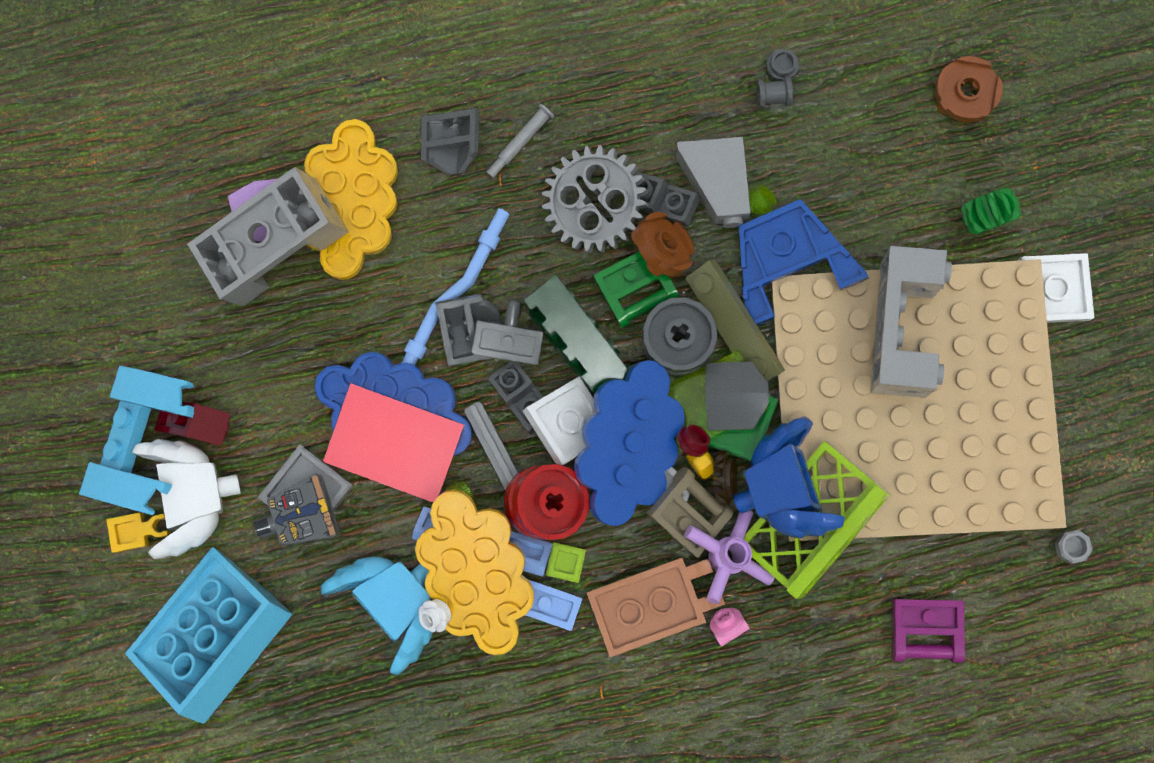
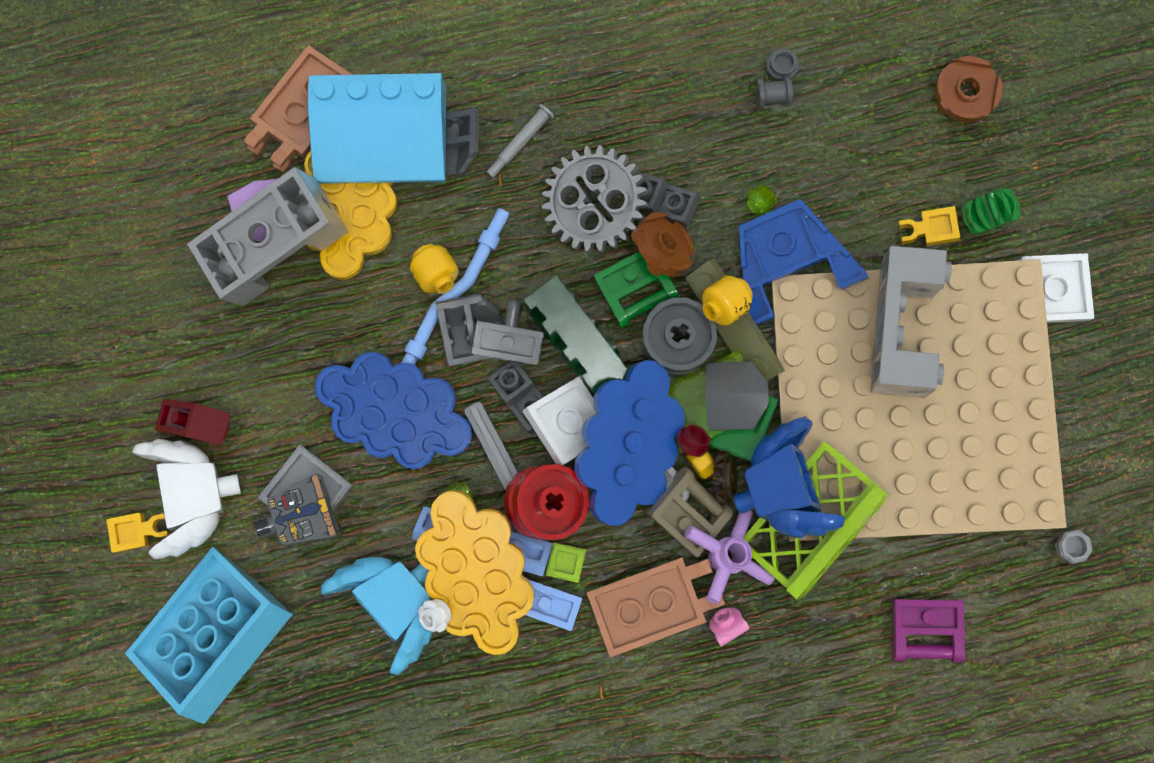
(138, 394): medium azure wedge -> none
(285, 110): none -> nougat tile
(377, 128): none -> medium azure slope
(393, 443): coral sticker -> none
(434, 269): none -> yellow head
(718, 176): light grey slope -> none
(727, 300): none -> yellow head
(937, 227): none -> yellow plate

